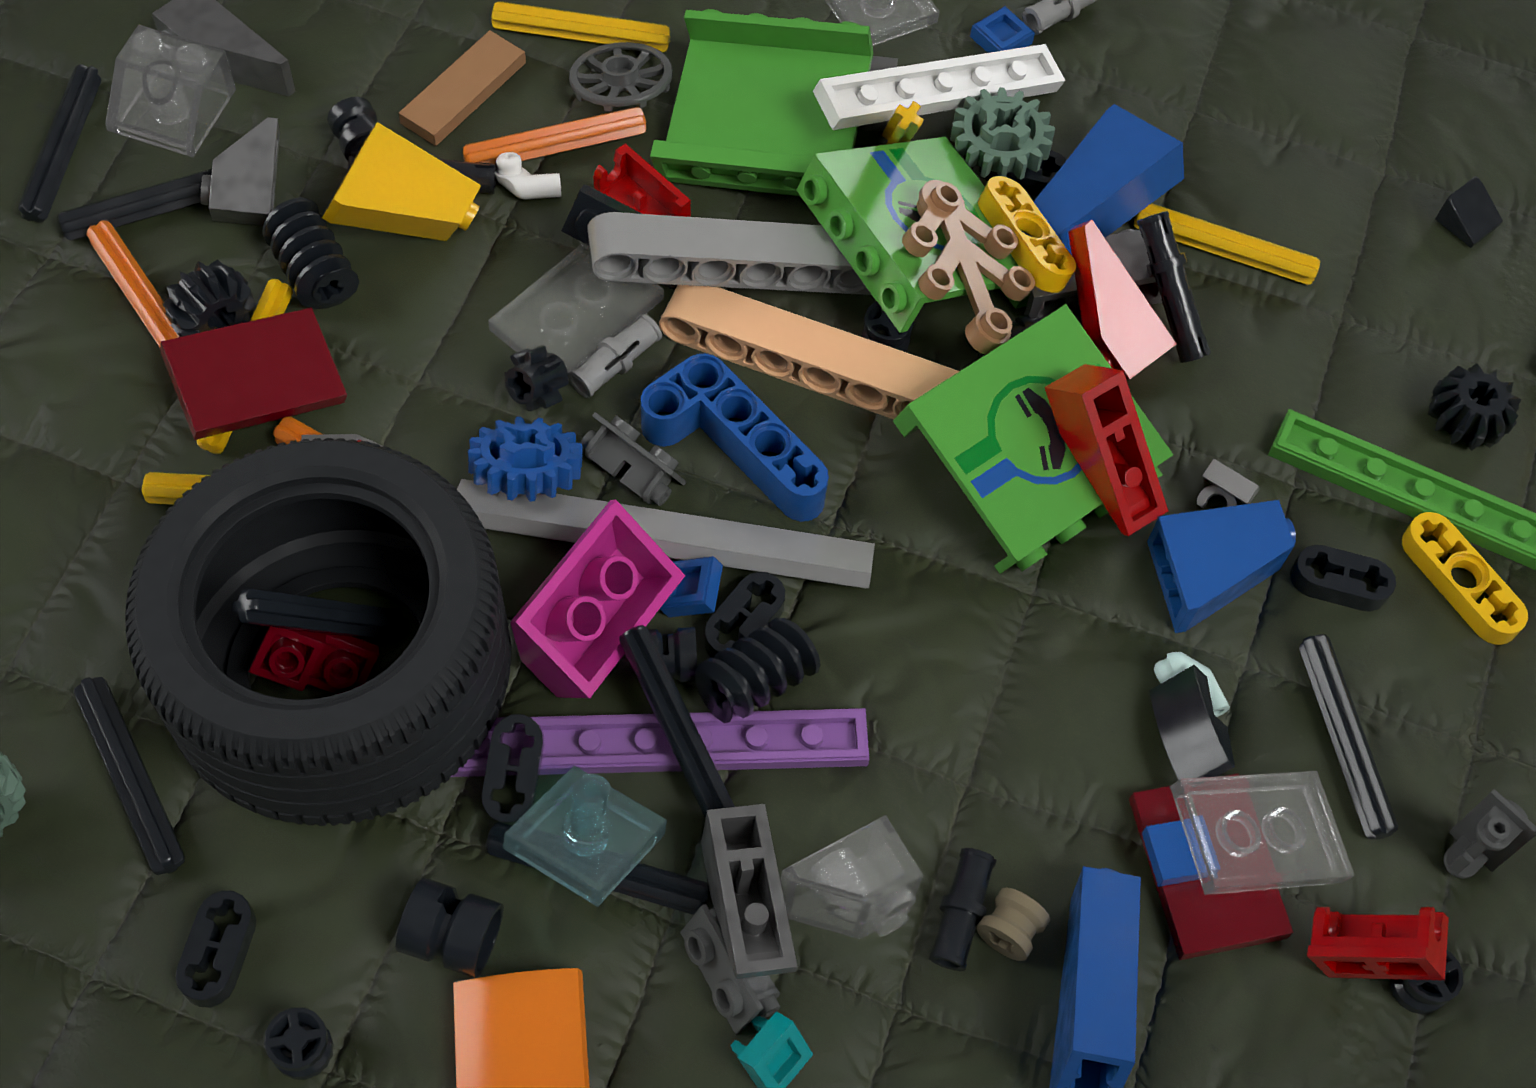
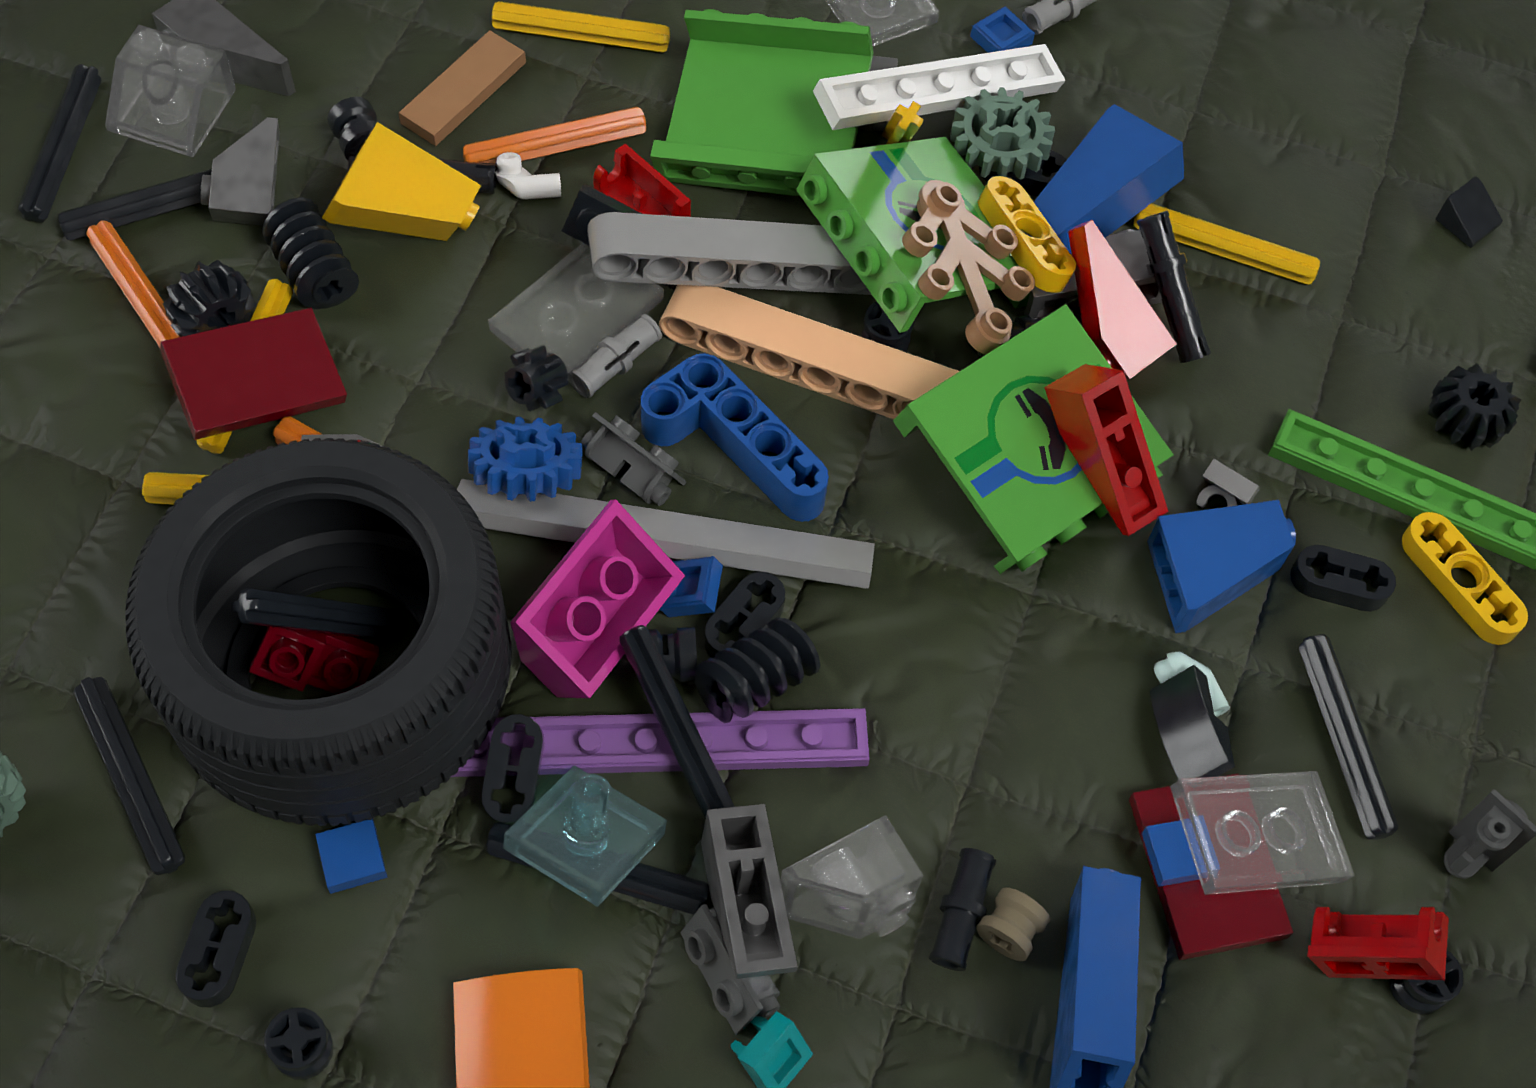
(351, 856): none -> blue tile
(449, 927): black wheel -> none
(621, 74): dark grey wheel -> none

